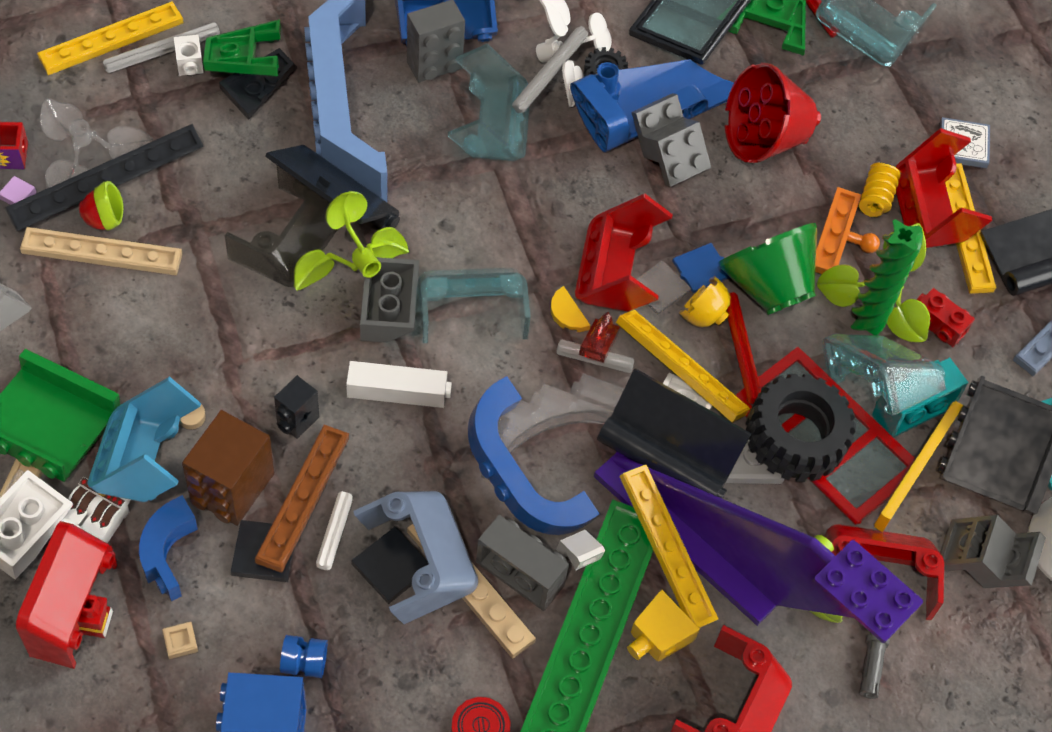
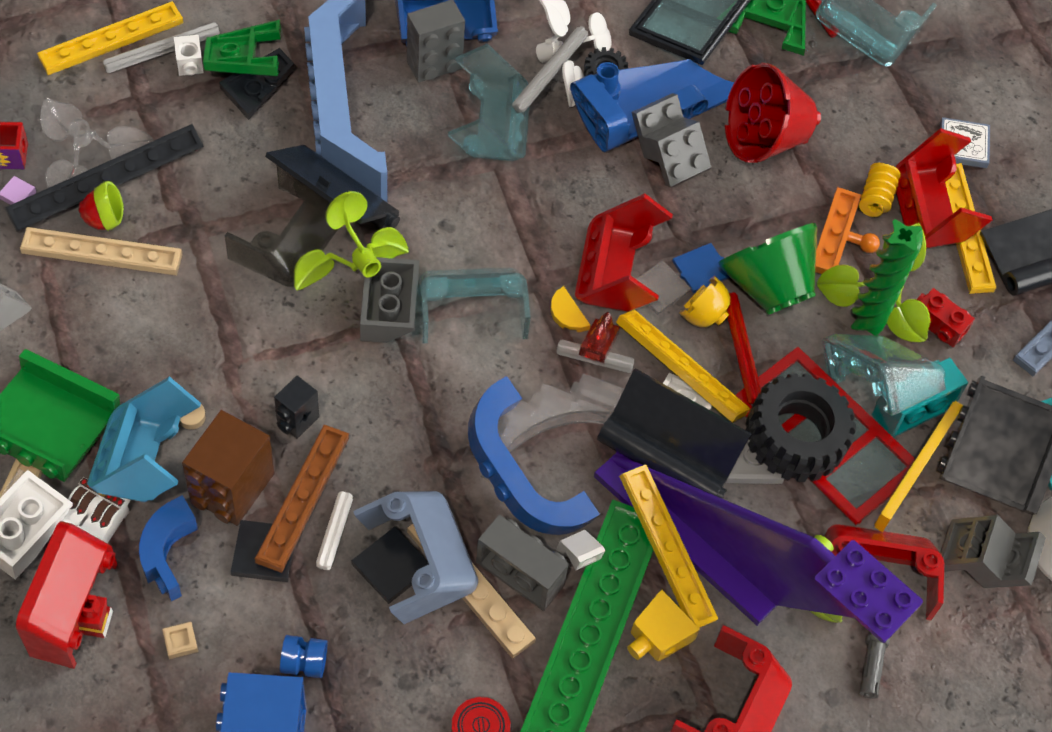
(397, 384): white brick -> none

